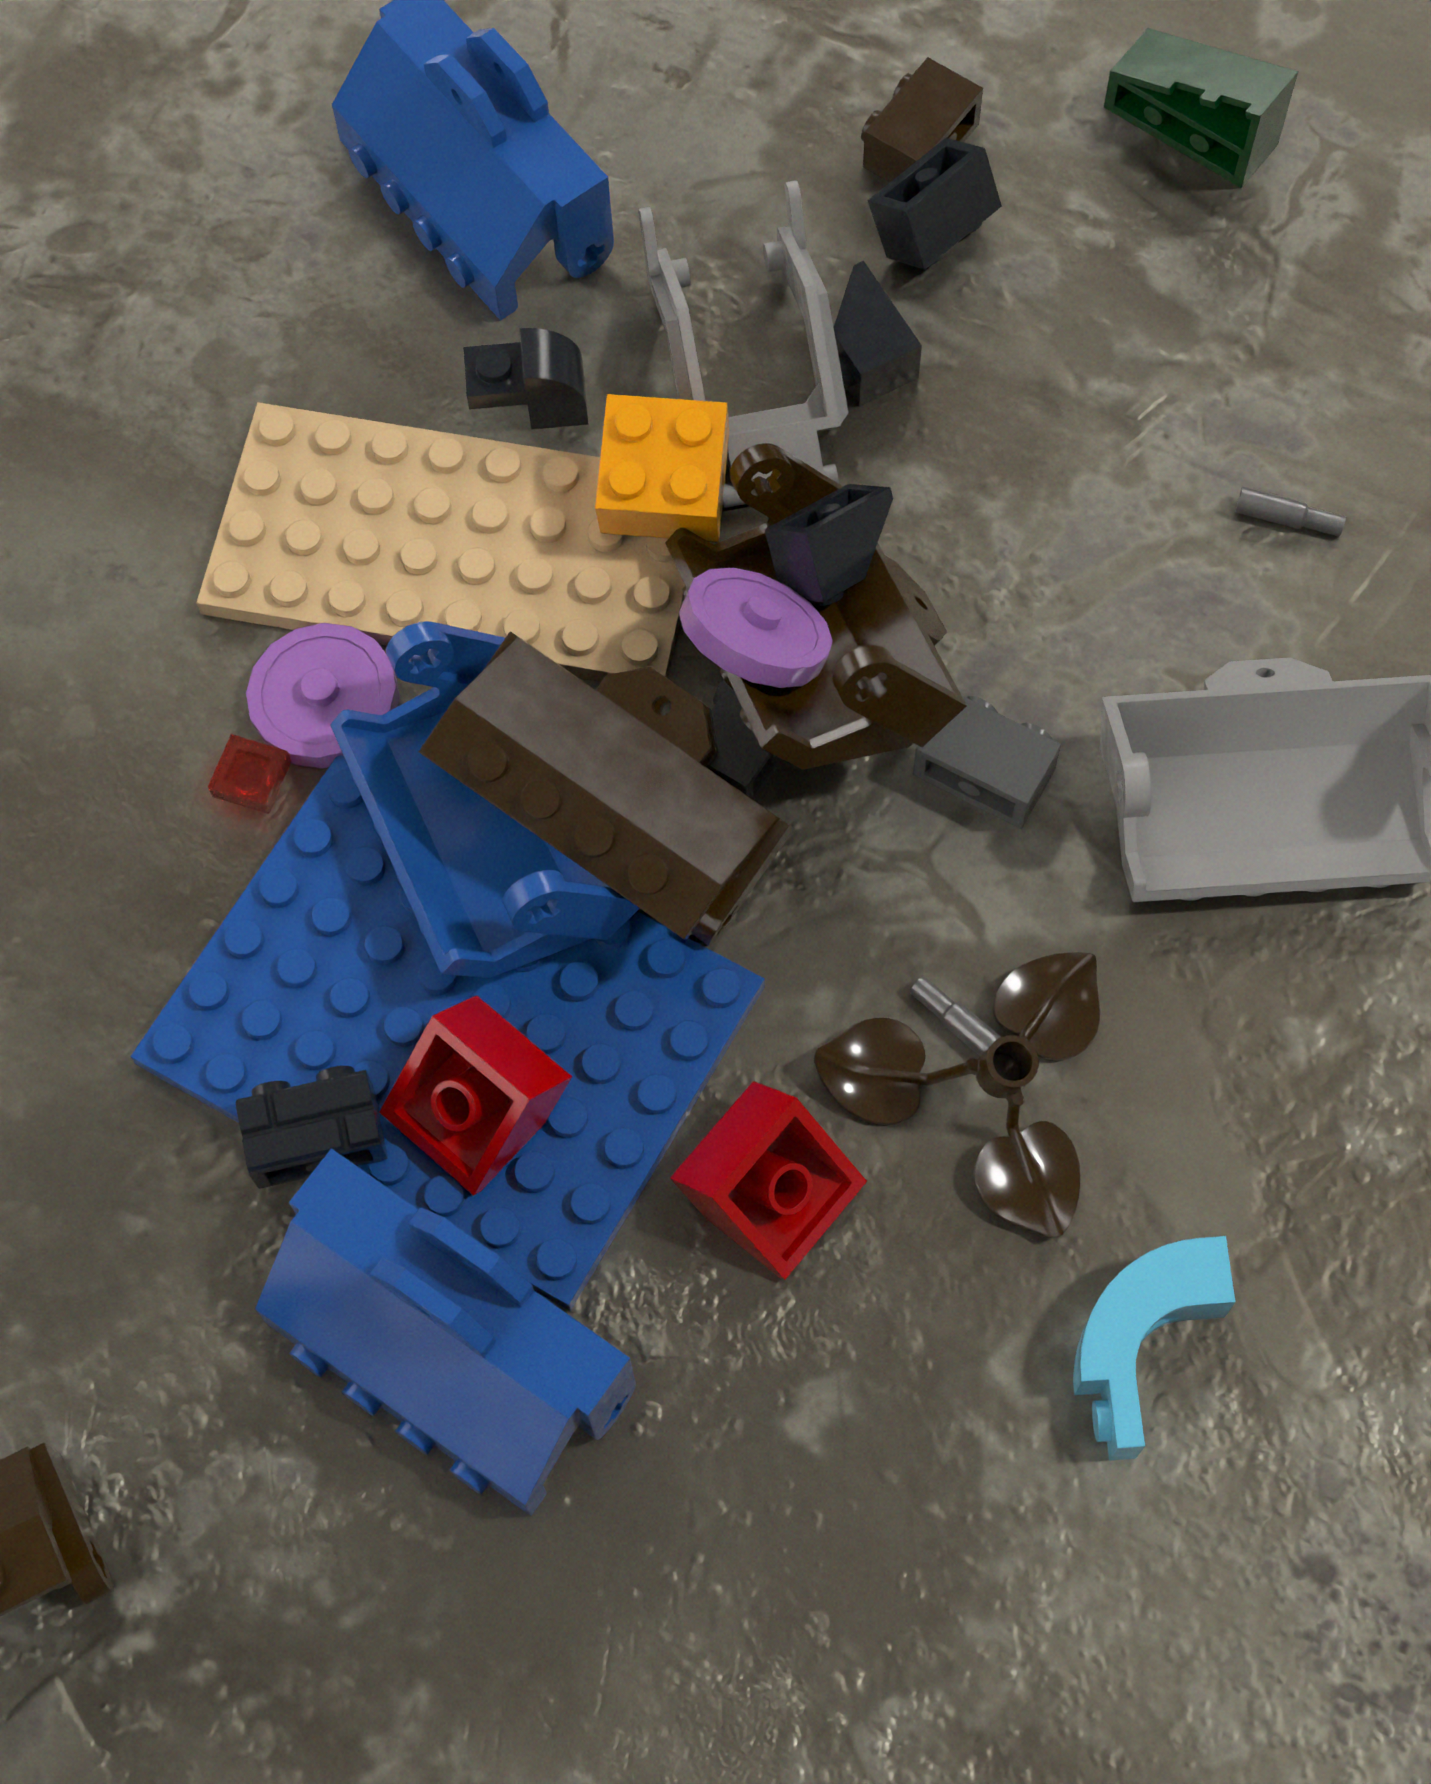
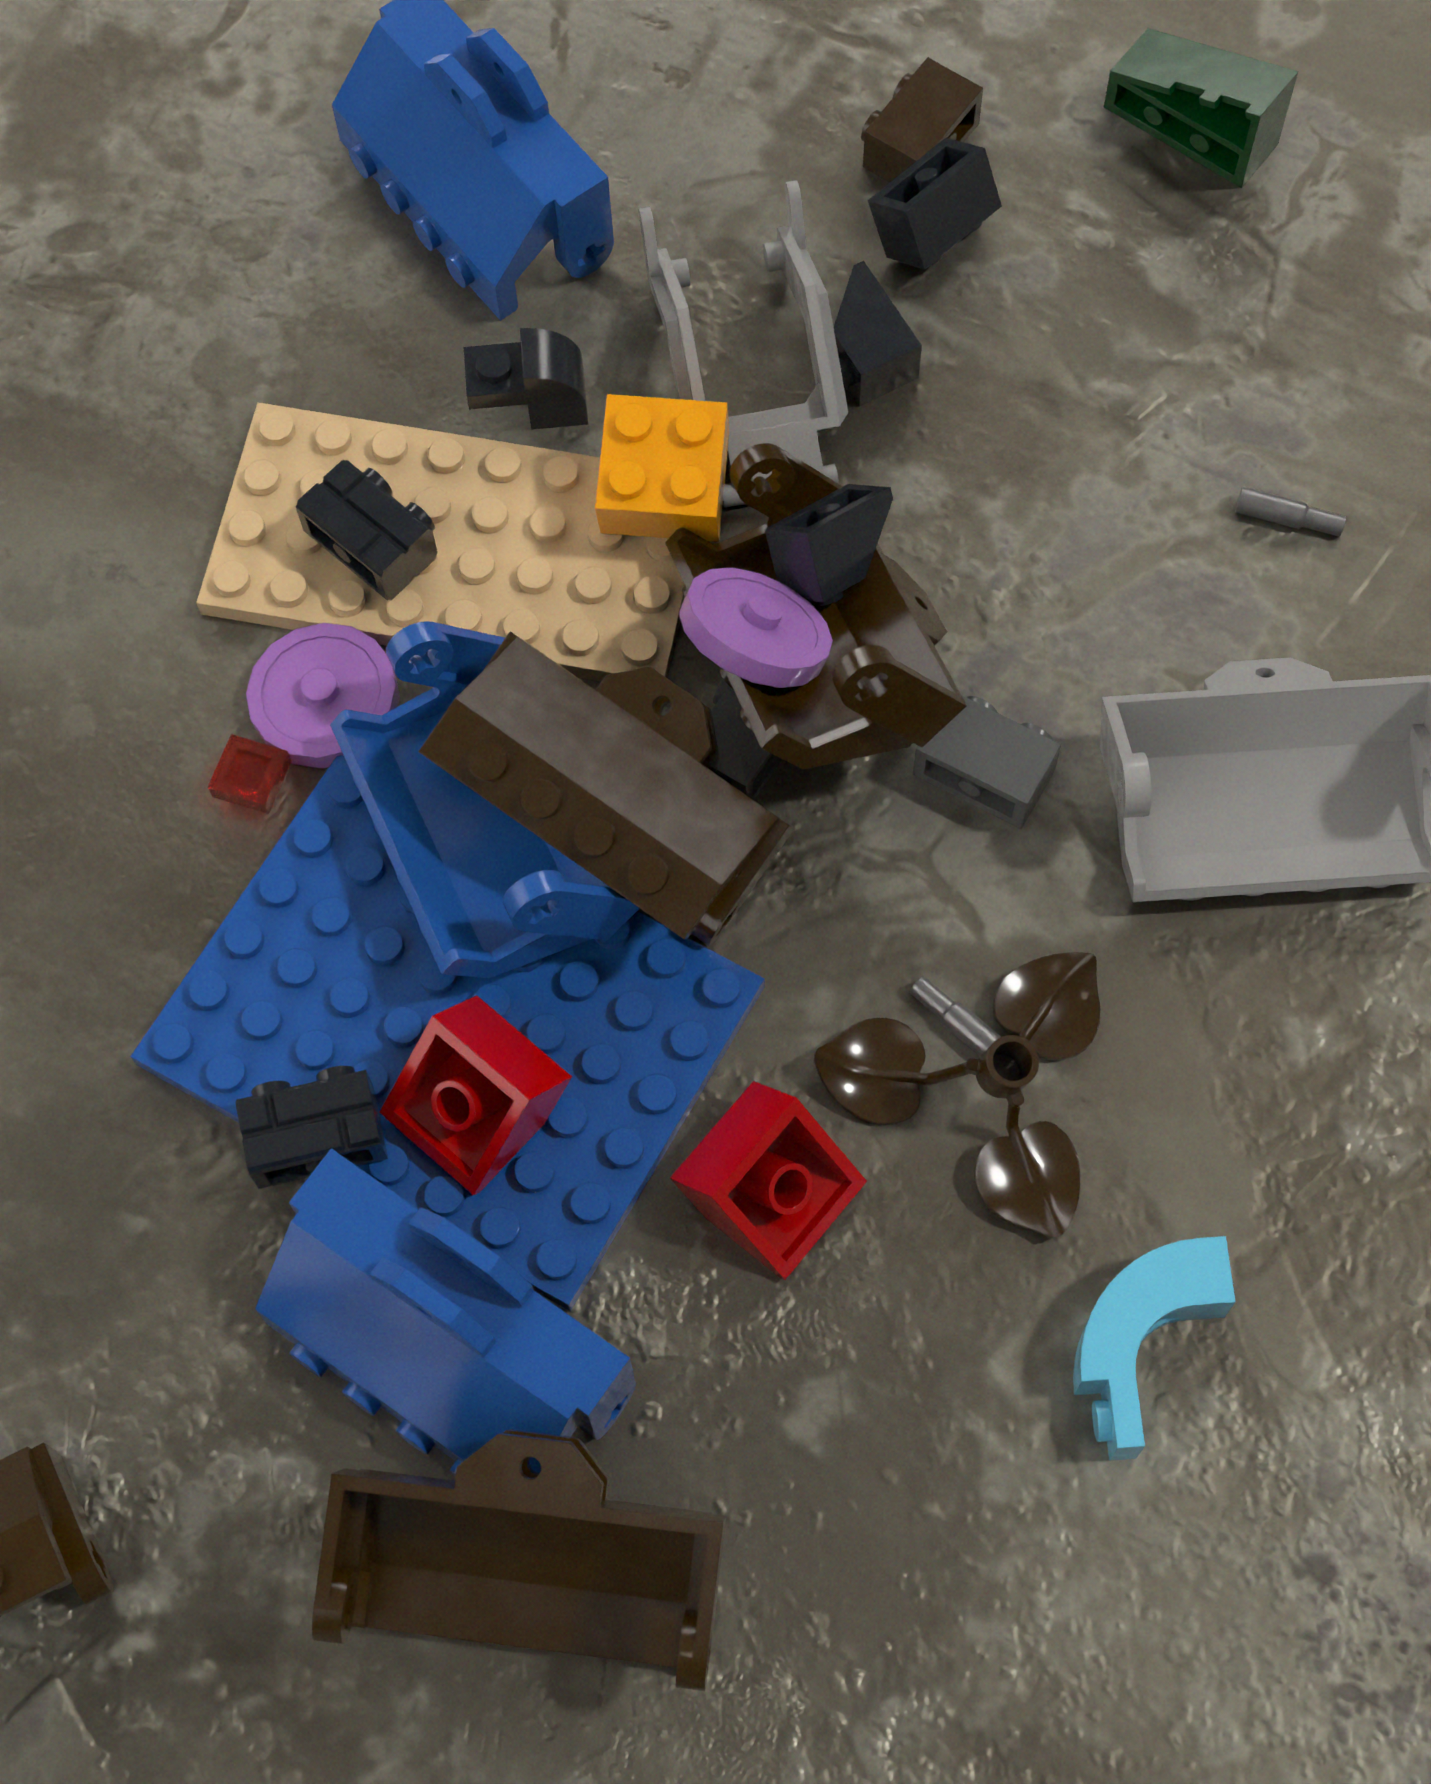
(368, 528): none -> black brick
(521, 1559): none -> dark brown piece

